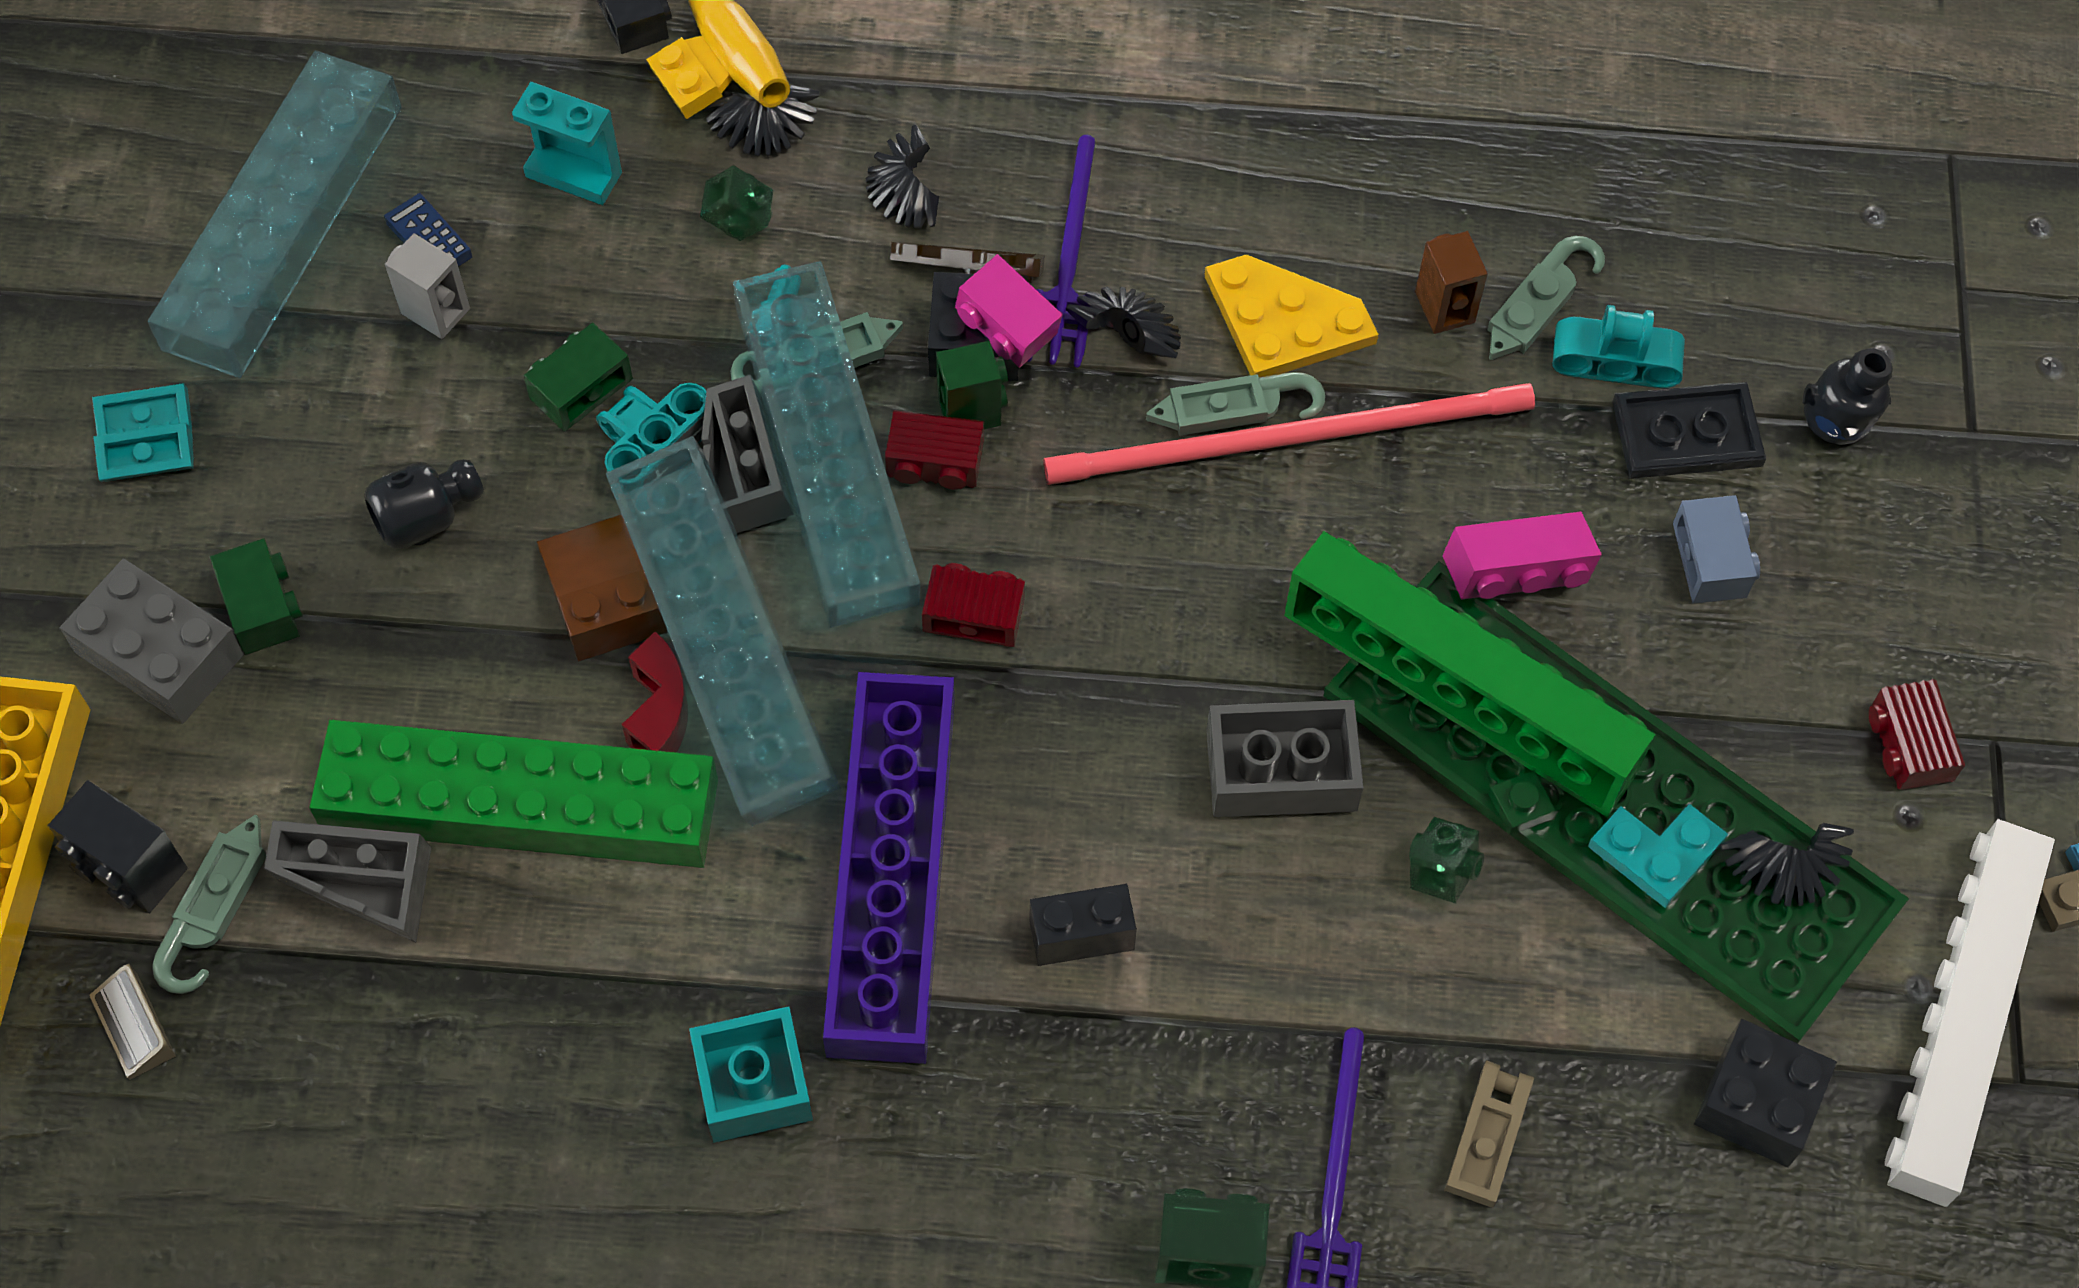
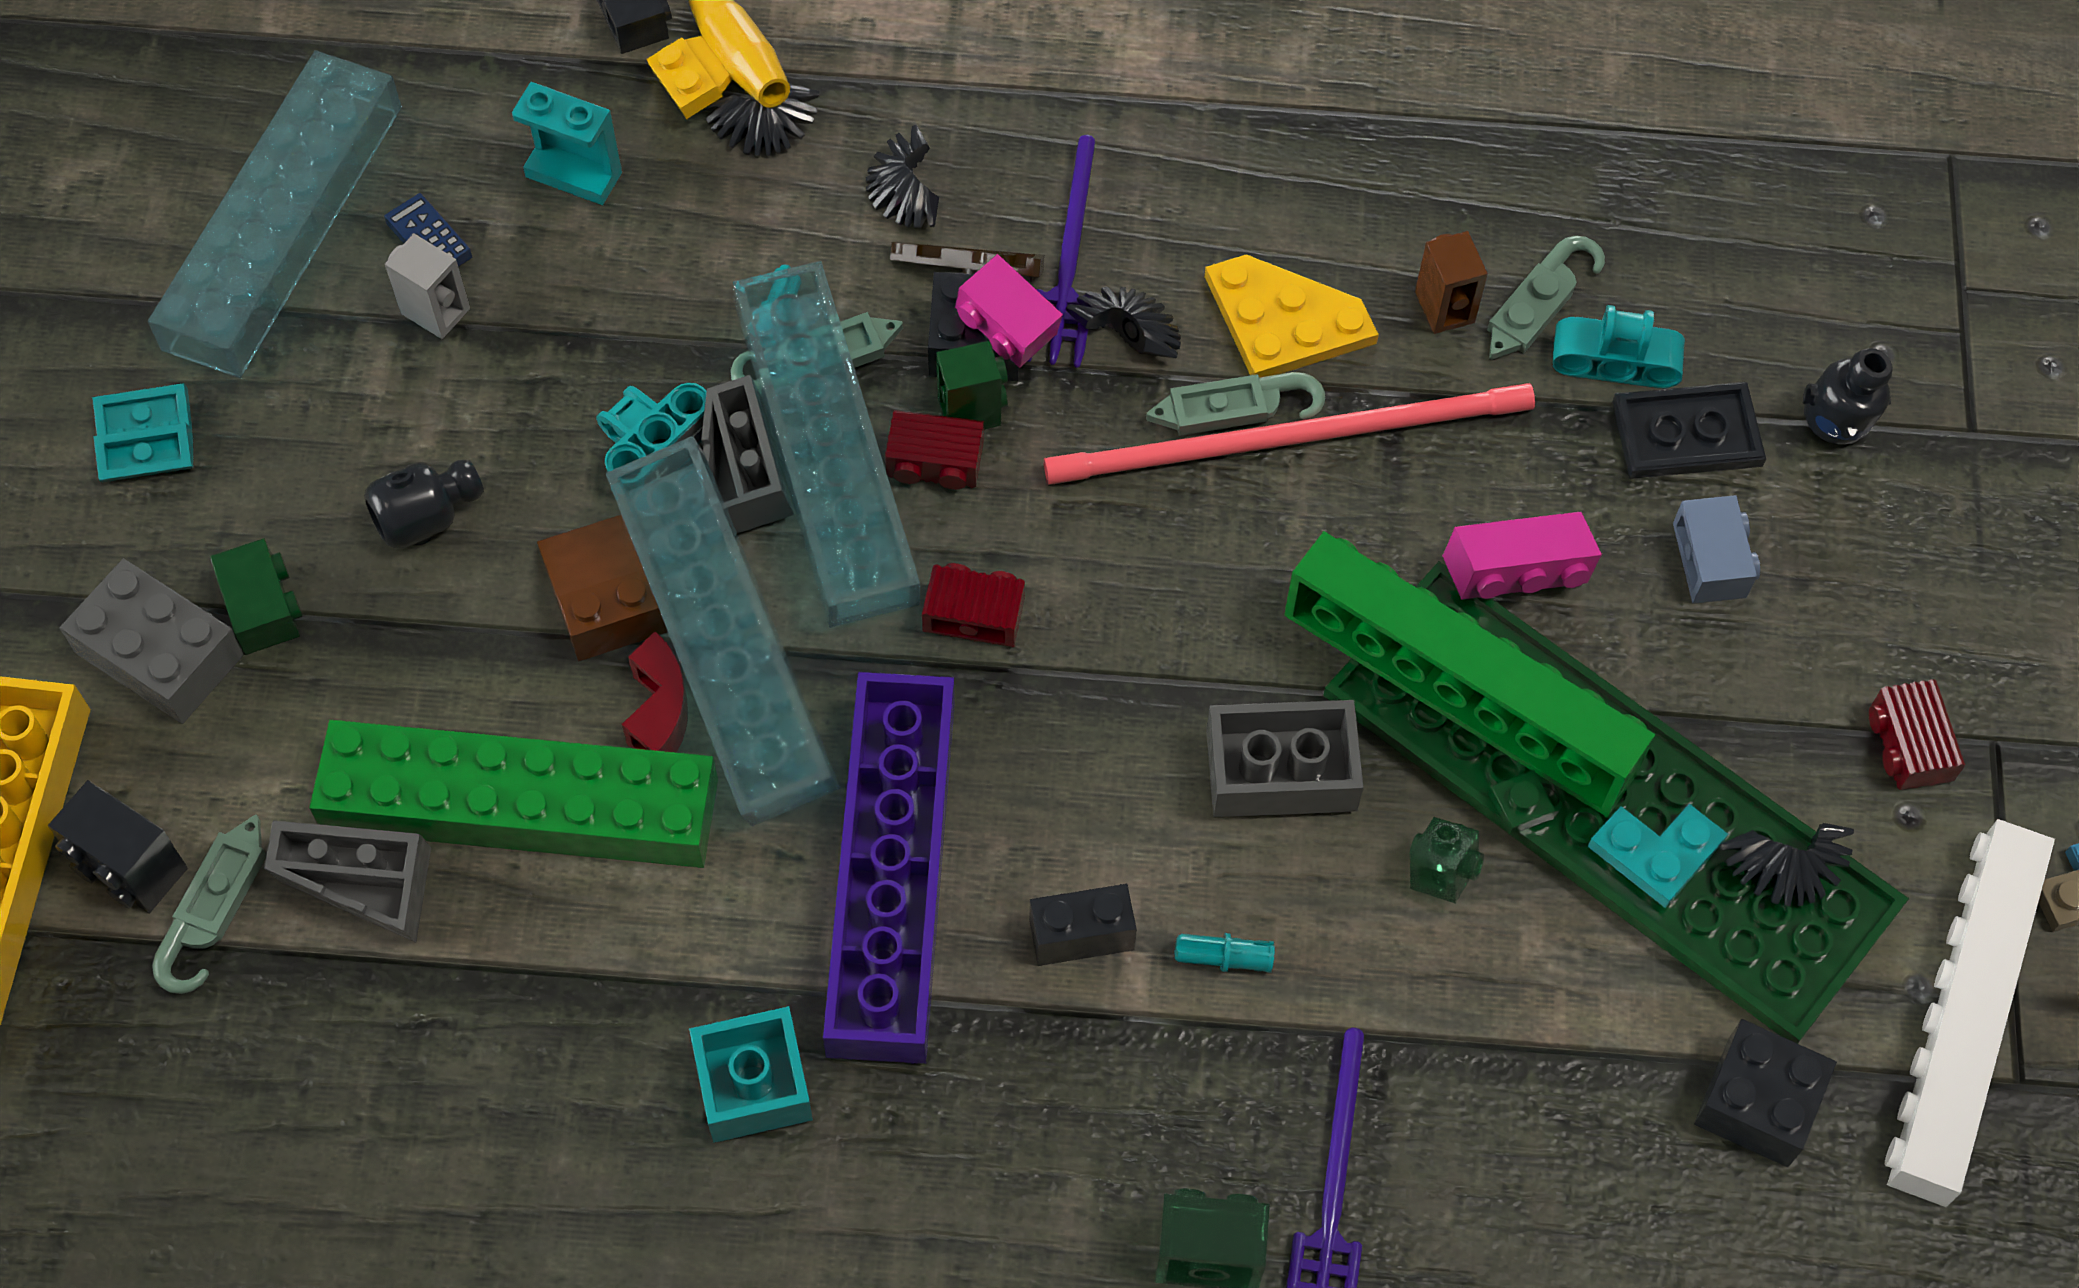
(131, 1022): slope -> none
(578, 376): dark green brick -> none
(737, 203): clear green brick -> none
(1225, 952): none -> teal axle
(1489, 1136): dark tan plate -> none

